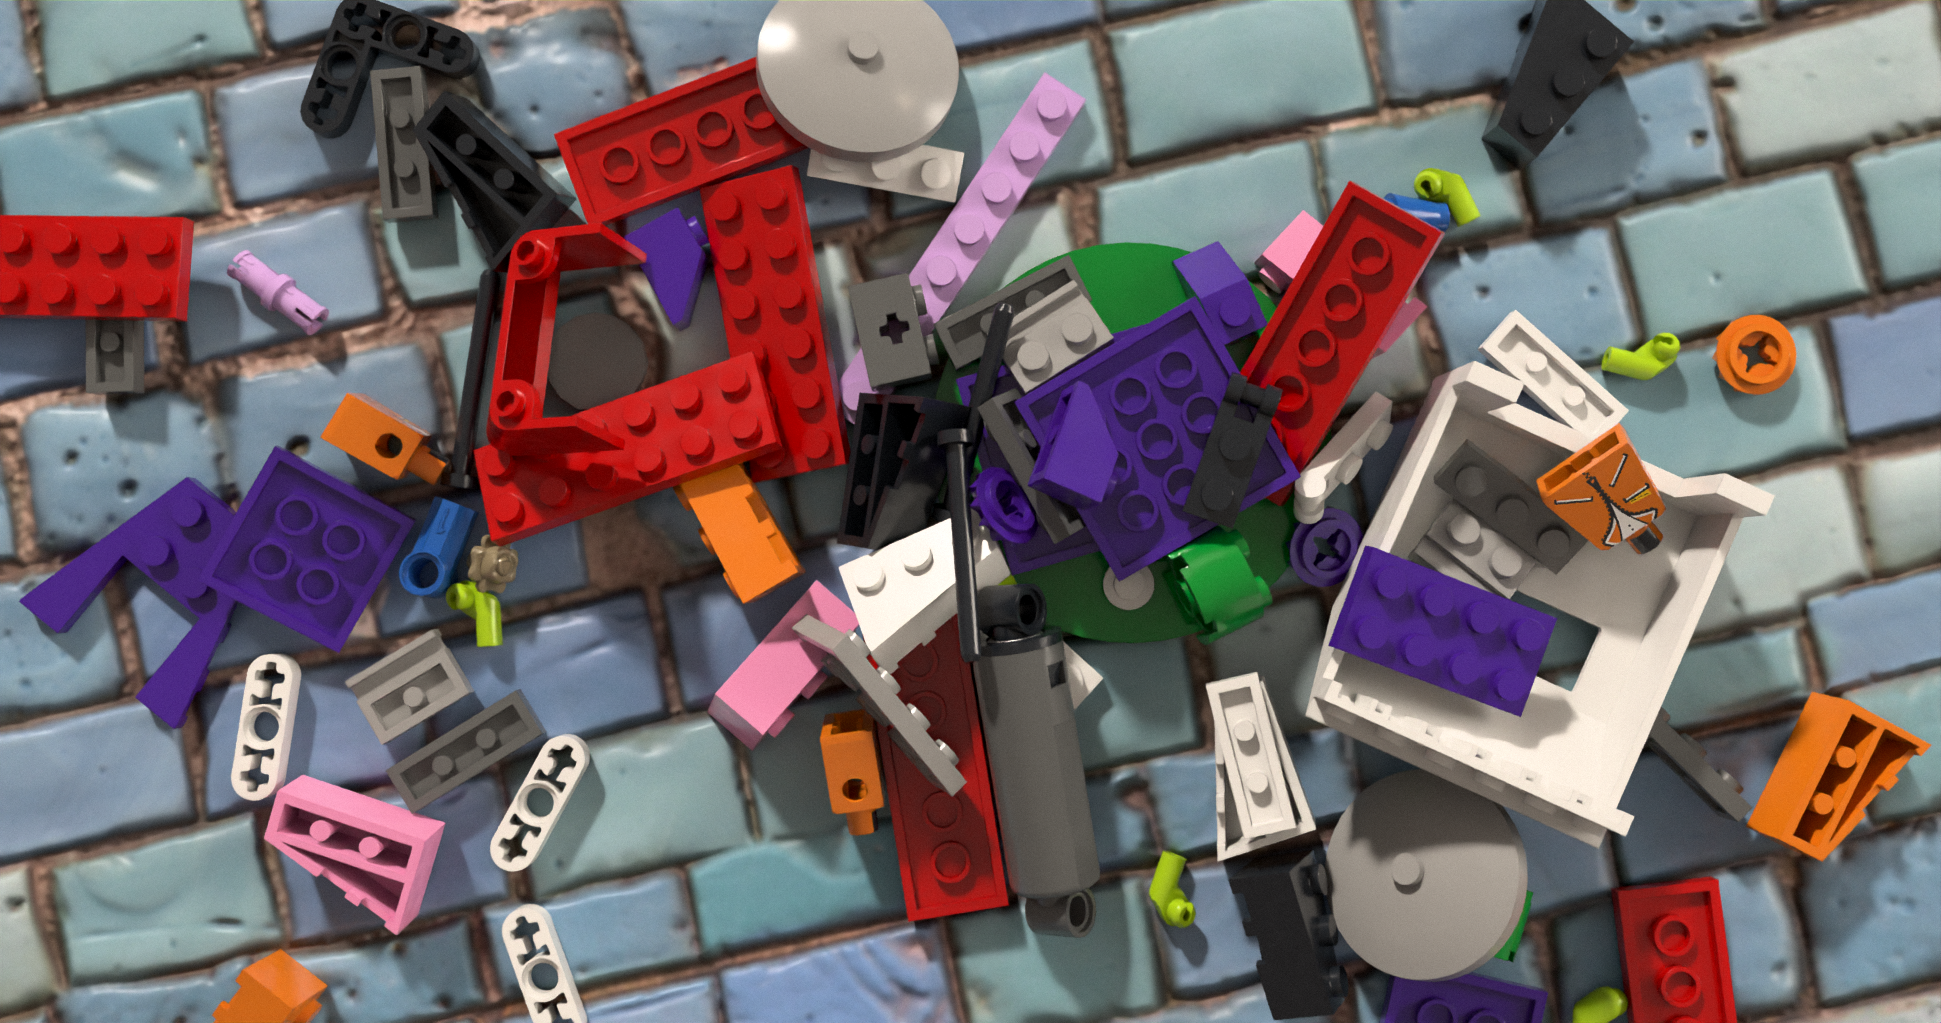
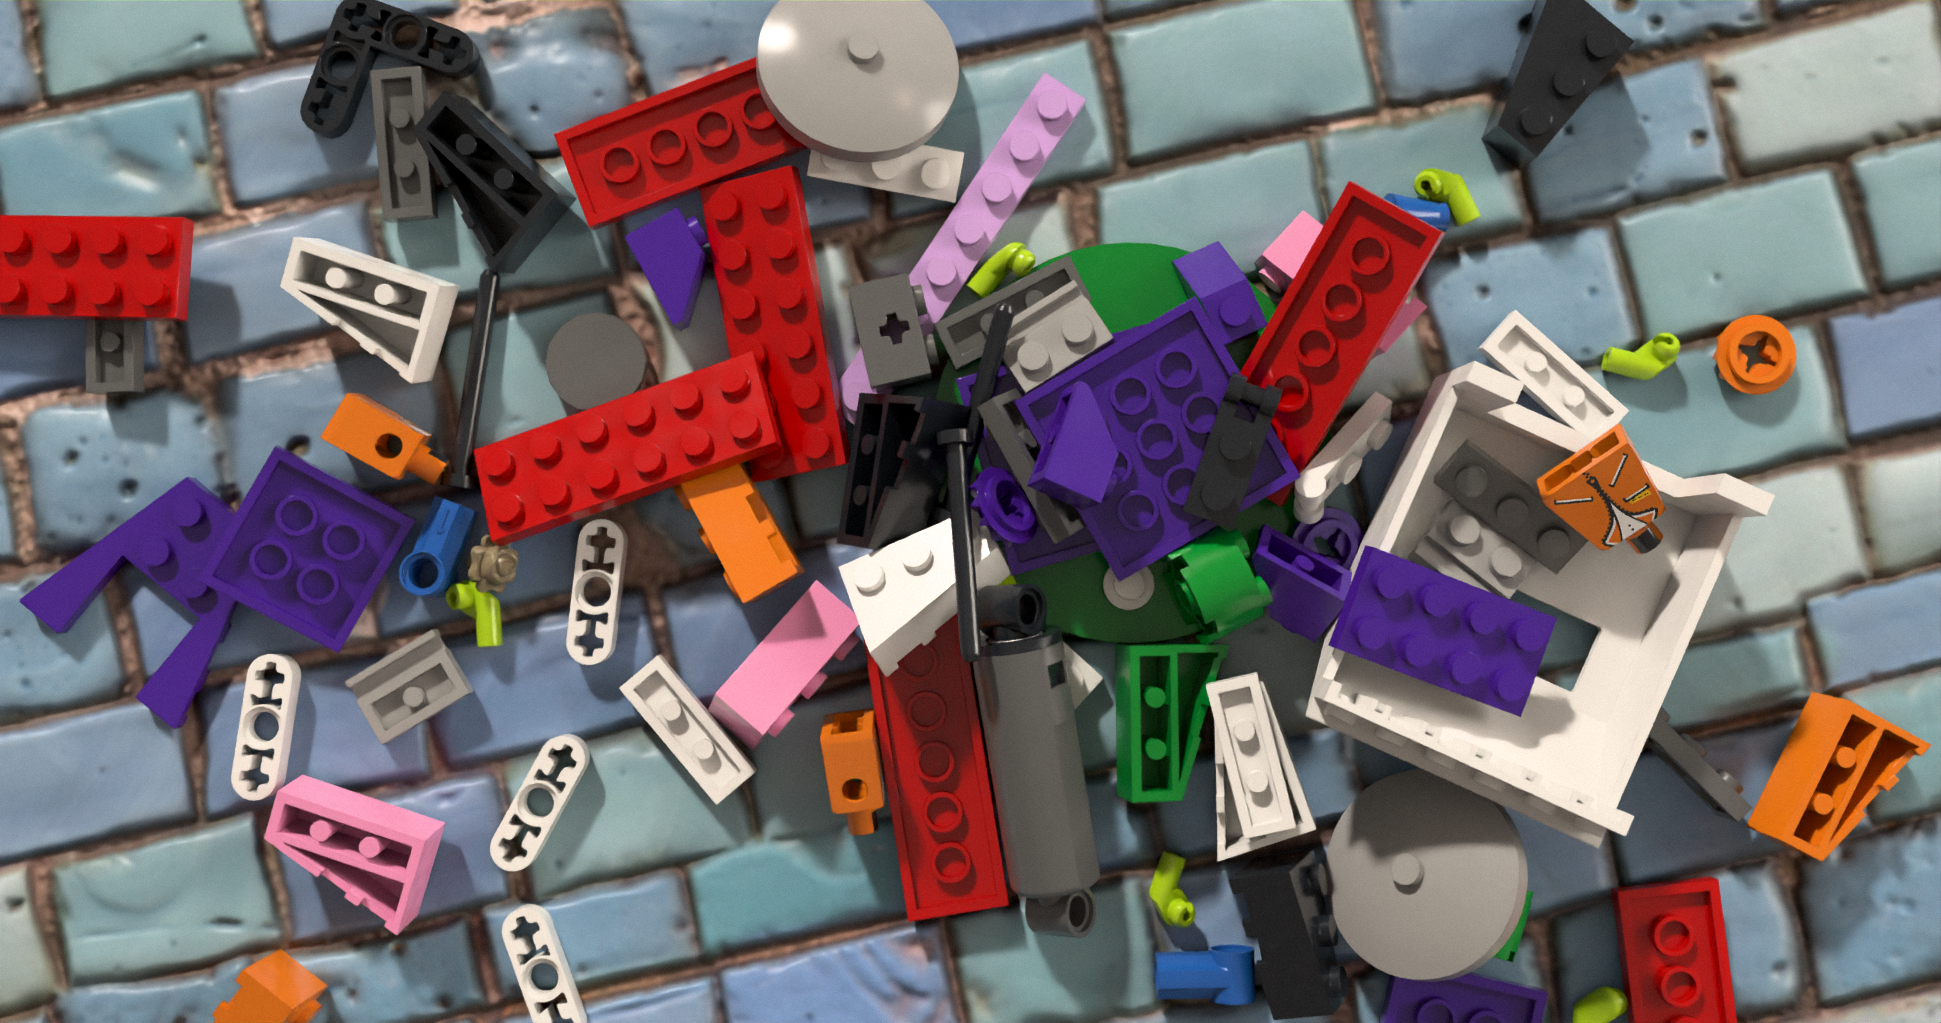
(278, 292): lavender pin -> none
(376, 302): none -> white wedge
(466, 751): dark grey plate -> none
(526, 340): red windscreen -> none
(603, 630): none -> white beam
(688, 729): none -> white plate
(878, 698): light grey wing -> none
(1010, 258): none -> lime arm
(1160, 715): none -> green wedge
(1220, 974): none -> blue piece
(1302, 583): none -> dark purple slope

